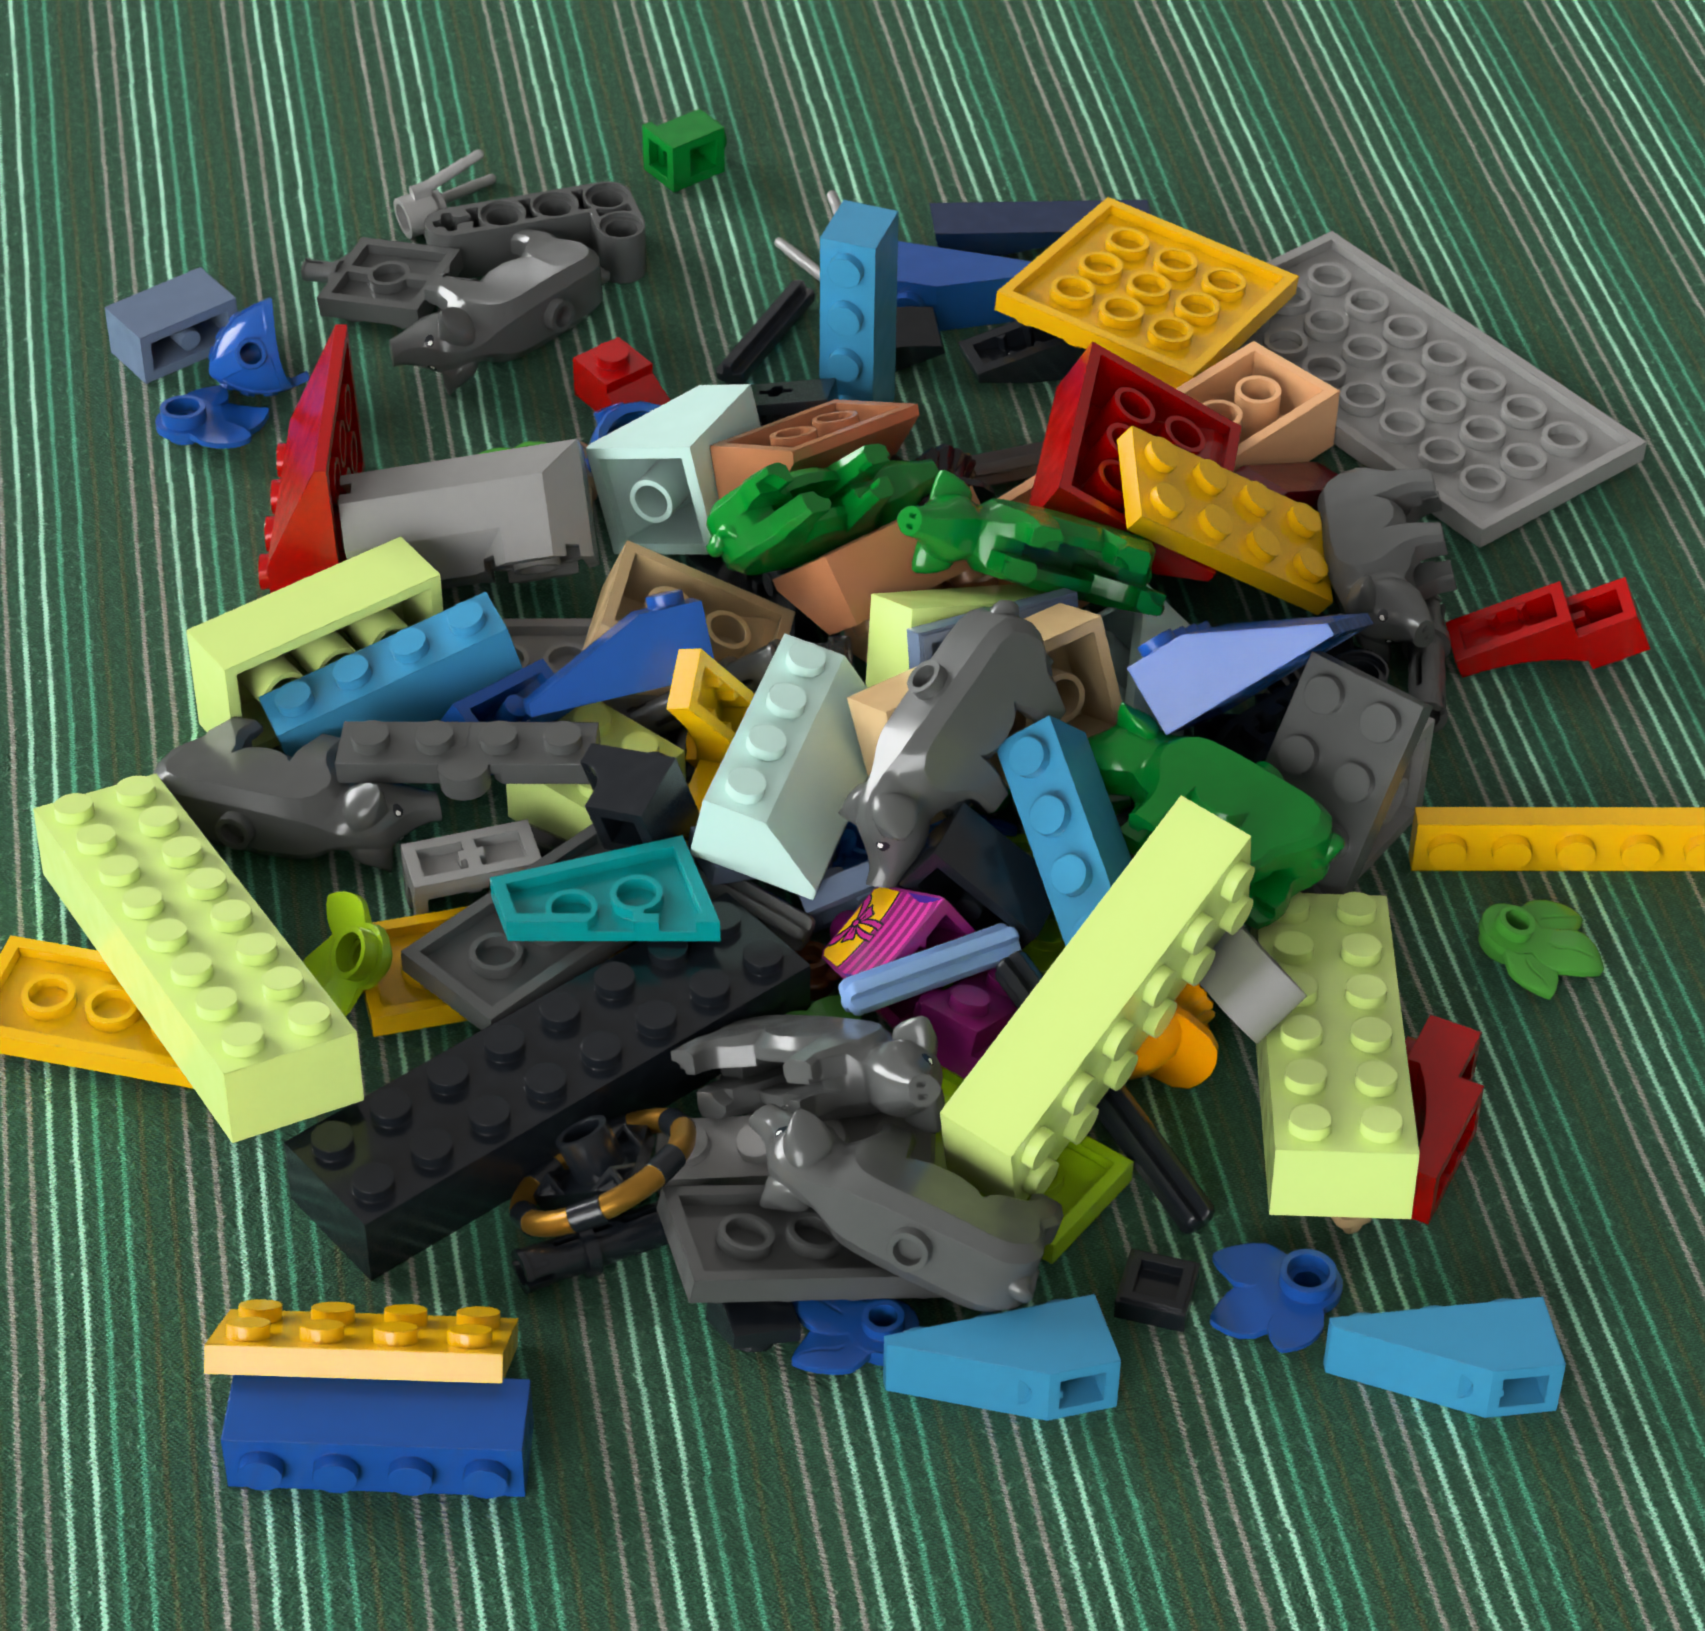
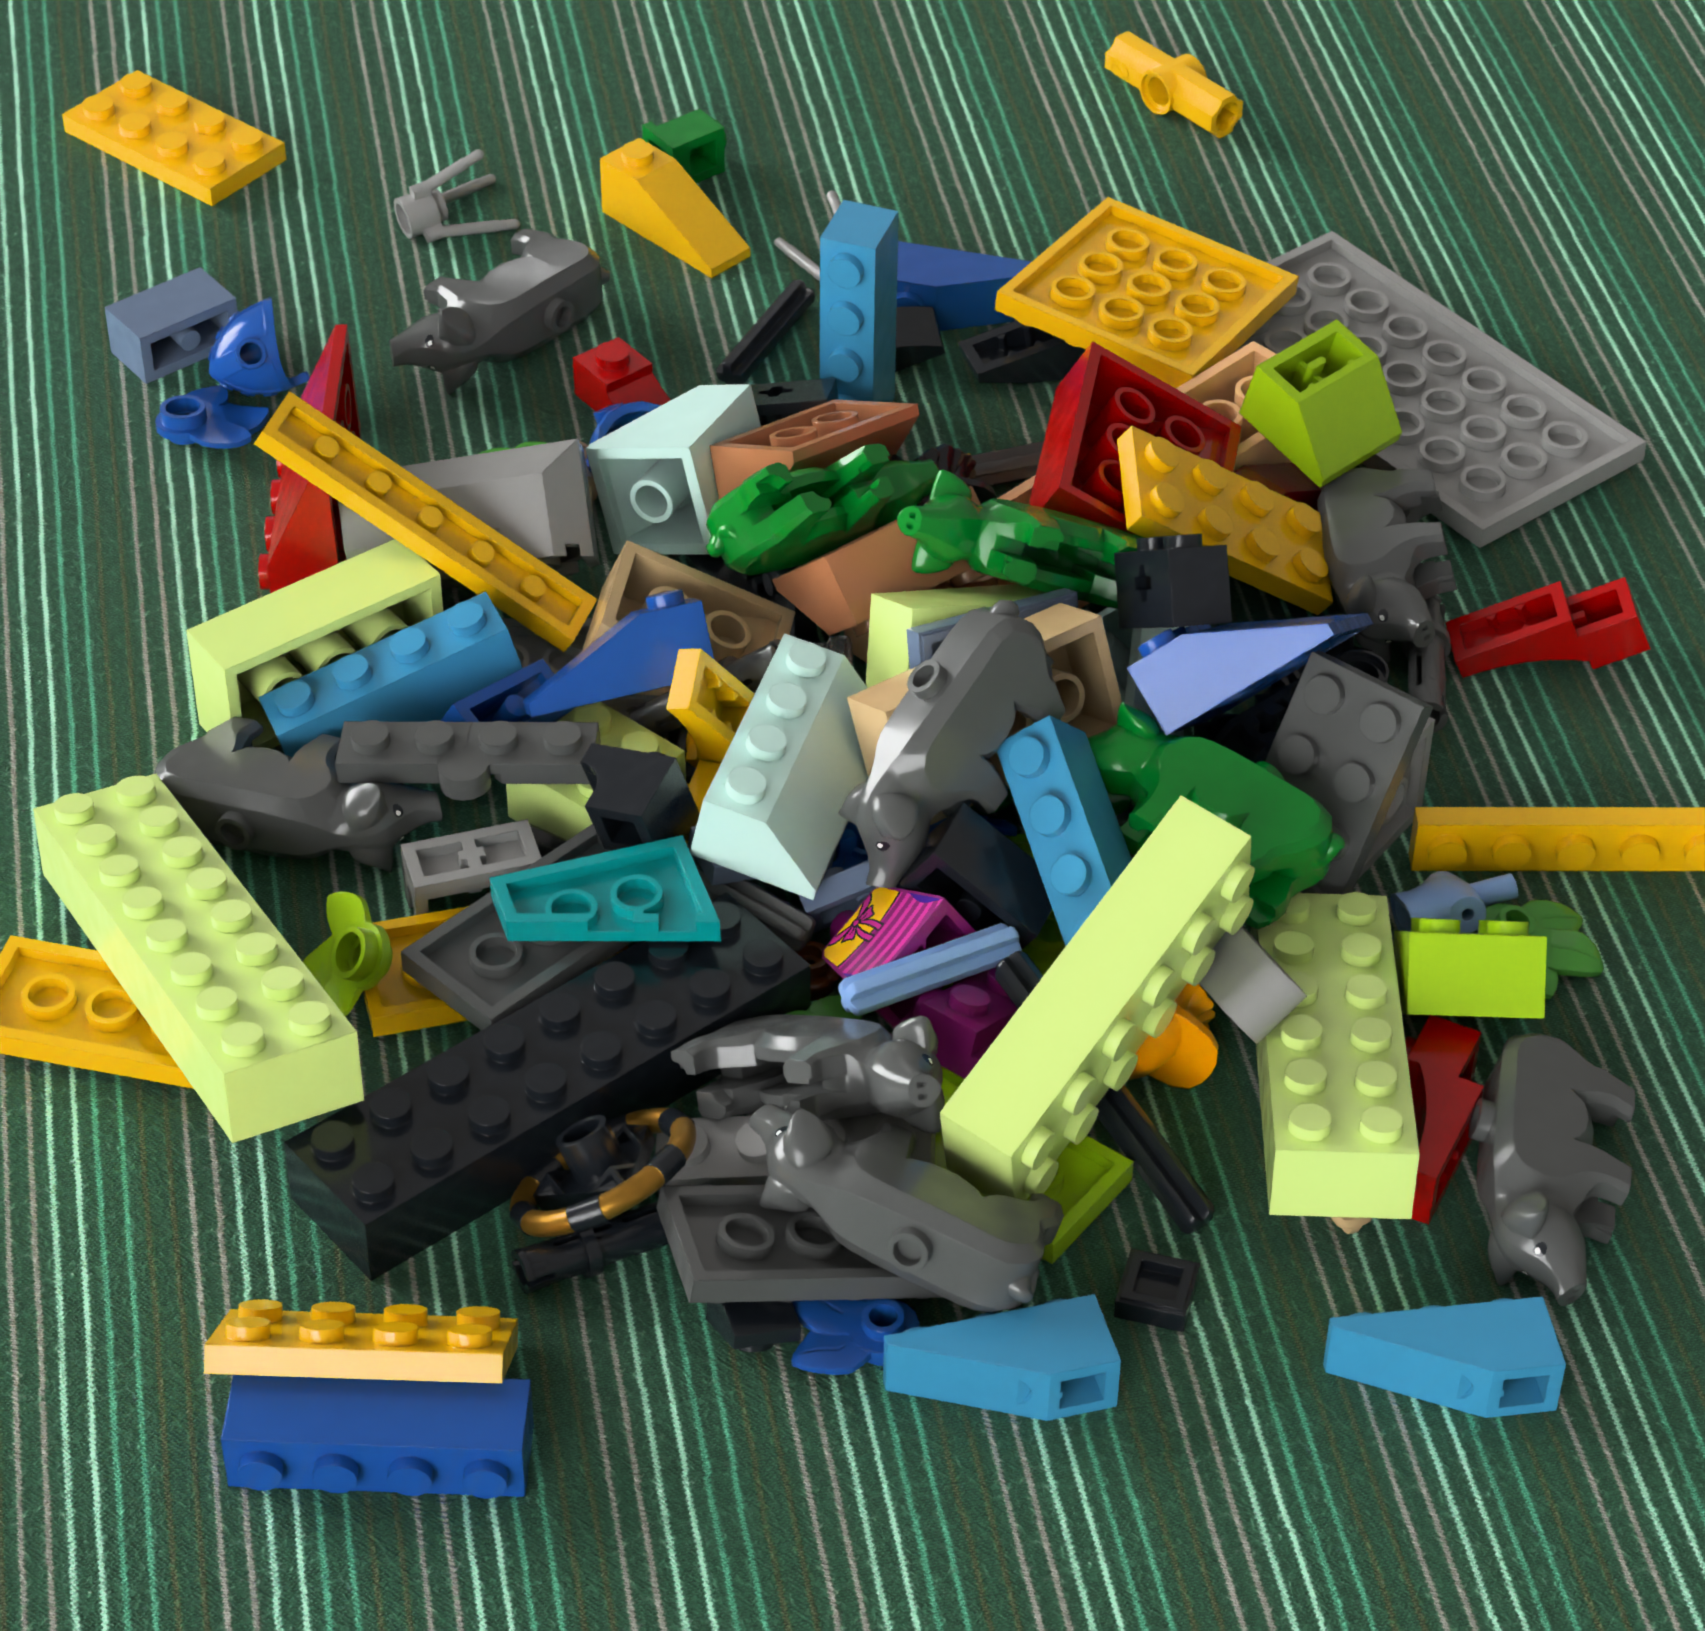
(174, 137): none -> yellow plate
(382, 280): dark grey plate -> none
(425, 521): none -> yellow plate
(593, 213): dark grey beam -> none
(667, 207): none -> yellow slope
(1009, 226): dark blue slope -> none
(1172, 583): none -> black brick
(1174, 84): none -> yellow piece
(1276, 1294): blue plate -> none
(1323, 403): none -> lime slope
(1450, 897): none -> light blue piece
(1471, 973): none -> lime brick
(1540, 1161): none -> dark grey animal

